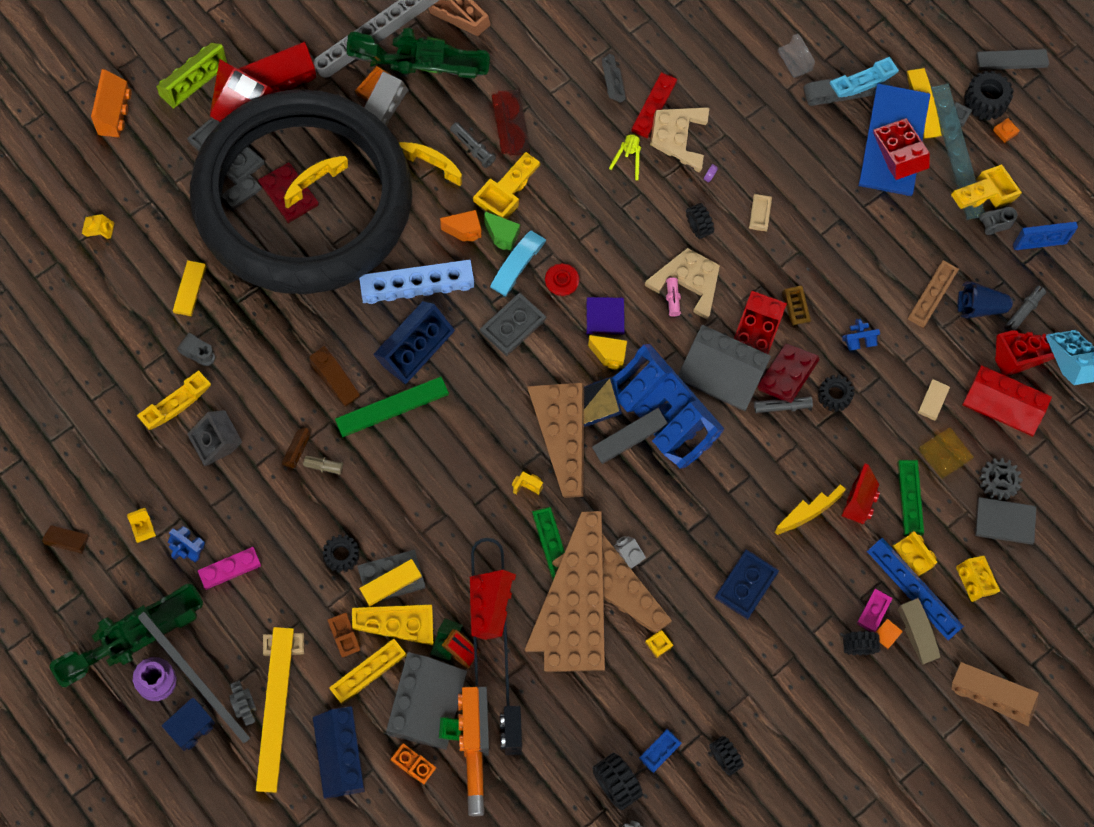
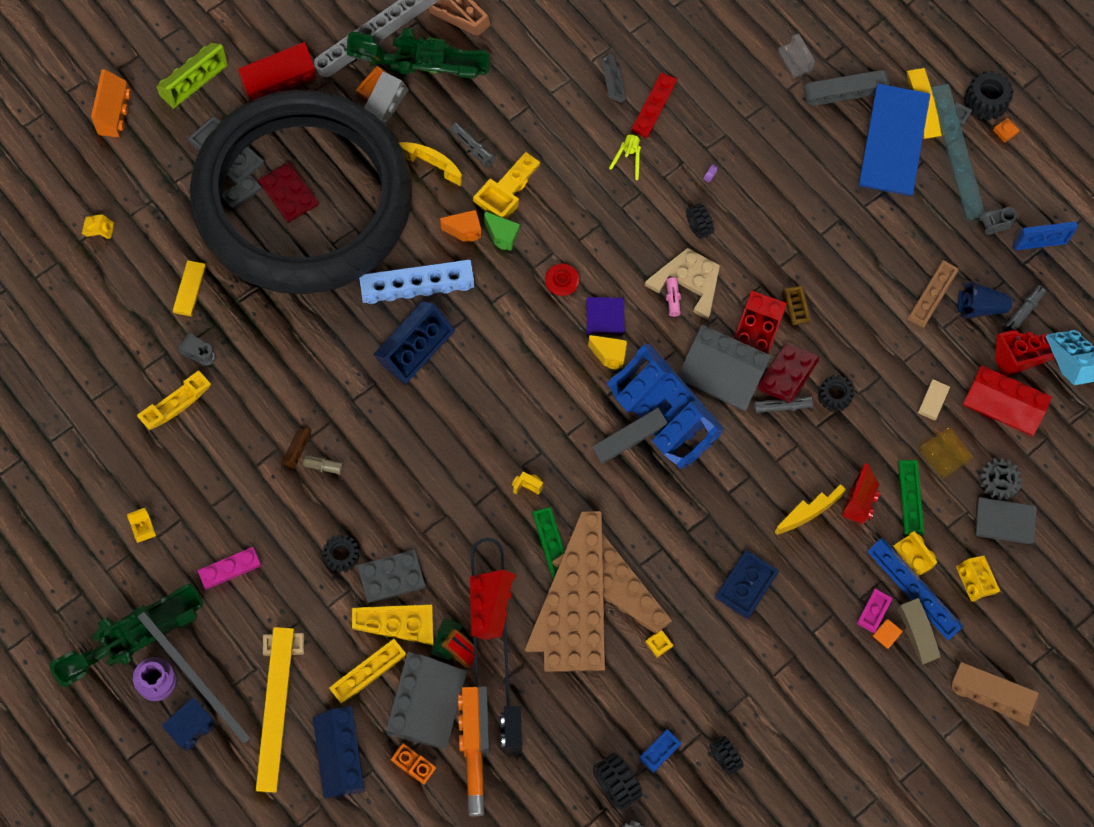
(65, 539): reddish brown slope -> none
(183, 546): blue hips -> none
(214, 437): flat silver slope -> none
(233, 90): red wedge -> none
(242, 703): dark grey gear -> none
(333, 166): yellow slope -> none
(333, 376): reddish brown slope -> none
(343, 634): dark orange slope -> none
(390, 582): yellow tile -> none
(391, 406): green tile -> none
(449, 729): green tile -> none
(510, 122): clear red windscreen -> none
(513, 324): dark grey plate -> none
(516, 262): medium azure slope -> none
(562, 425): medium nougat wing -> none
(600, 402): pearl gold tile -> none
(629, 551): light grey bracket -> none
(671, 133): tan wing -> none
(760, 212): tan tile -> none
(853, 339): blue hips -> none
(861, 643): black tyre -> none
(864, 80): medium azure slope -> none
(902, 149): red slope -> none
(990, 184): yellow plate -> none
(1012, 59): dark grey tile -> none

